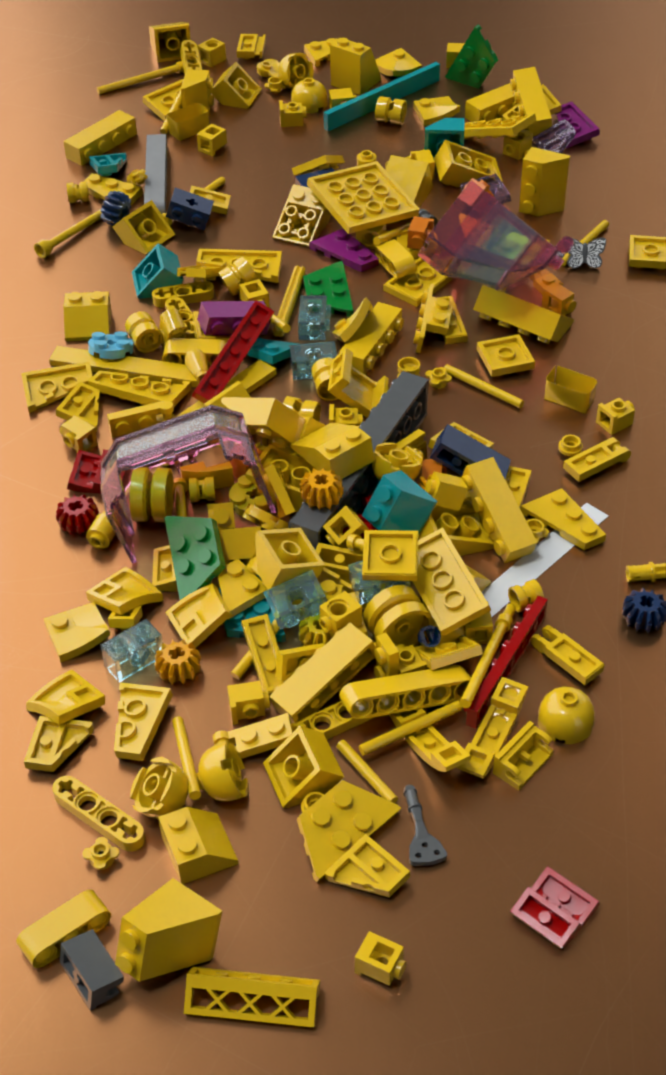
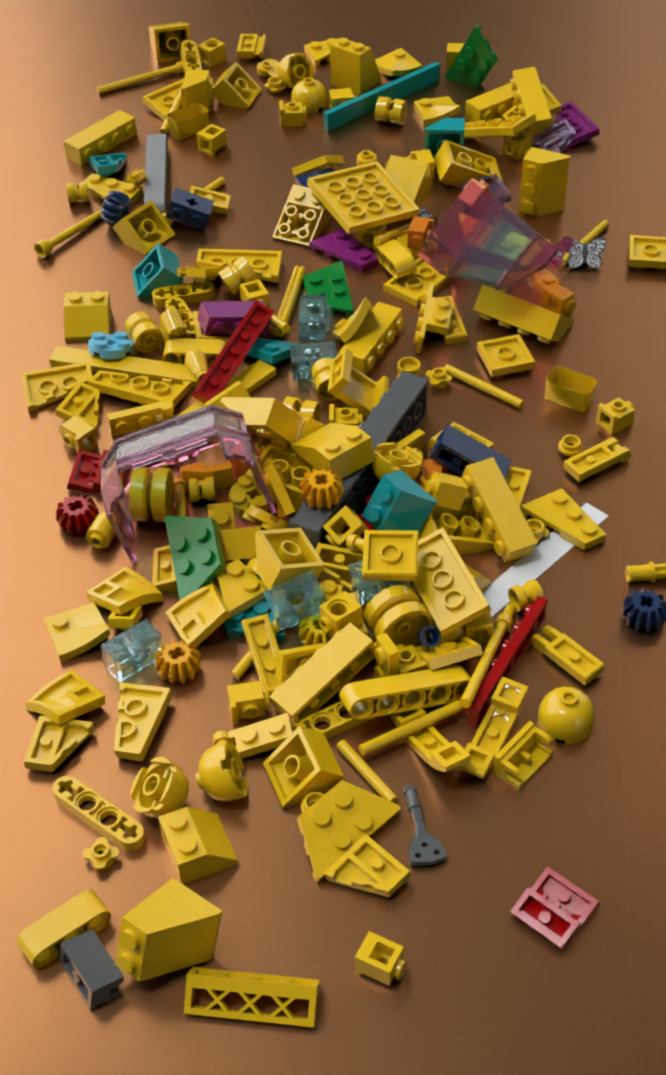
(186, 757): yellow bar -> none

